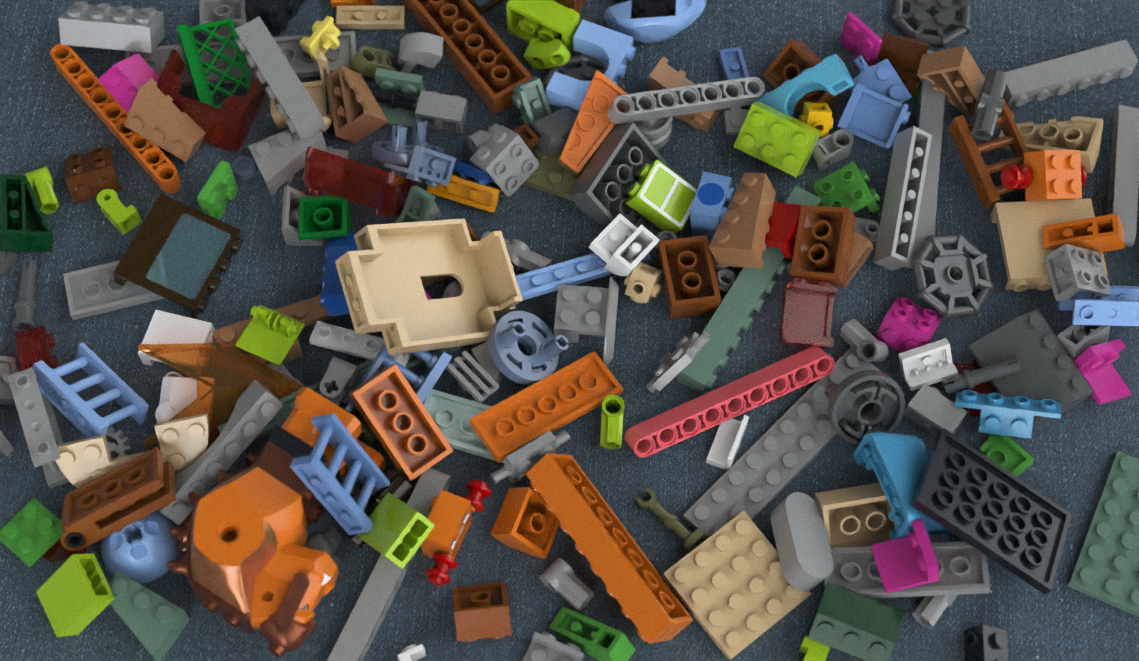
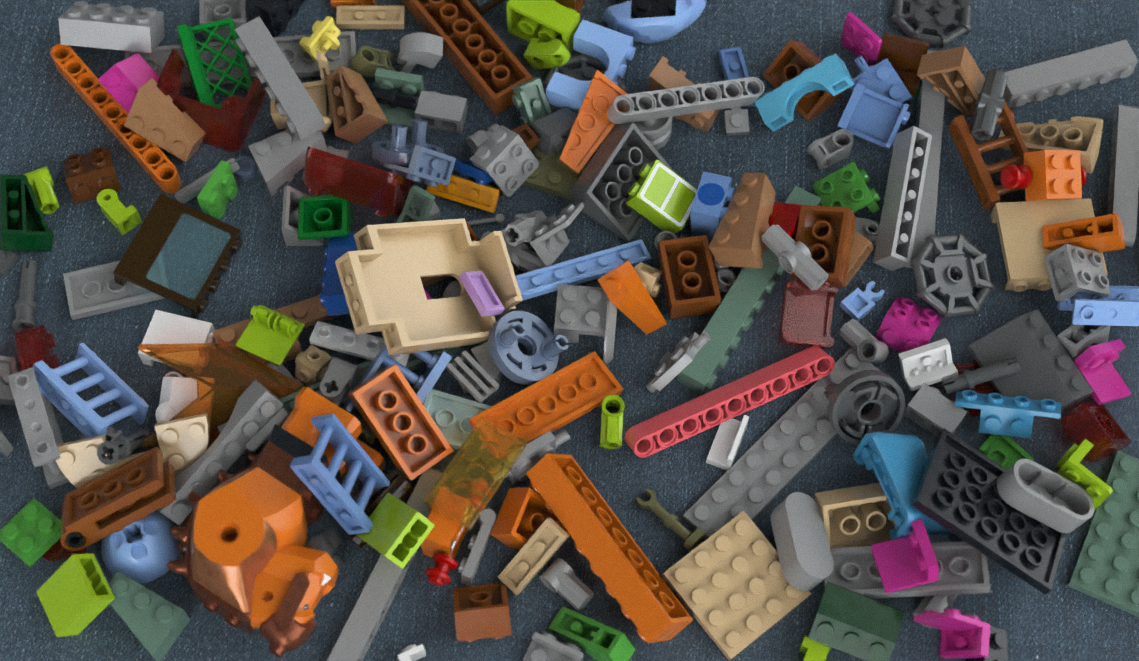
(121, 447): none -> dark grey pin
(195, 187): none -> light grey axle
(258, 442): none -> light grey tile
(311, 365): none -> tan brick
(475, 473): none -> clear yellow plate
(477, 546): none -> light grey plate
(481, 293): none -> lavender tile
(499, 219): none -> light grey hinge
(523, 227): none -> light grey piece
(533, 556): none -> tan plate
(551, 238): none -> light grey bracket
(623, 245): white brick -> none
(631, 297): none -> orange slope
(777, 139): lime brick -> none
(794, 257): none -> light grey piece
(818, 116): yellow brick -> none
(861, 303): none -> light blue plate
(960, 634): none -> dark pink bracket
(1045, 496): none -> light grey plant
(1074, 471): none -> lime bracket
(1097, 426): none -> clear red slope

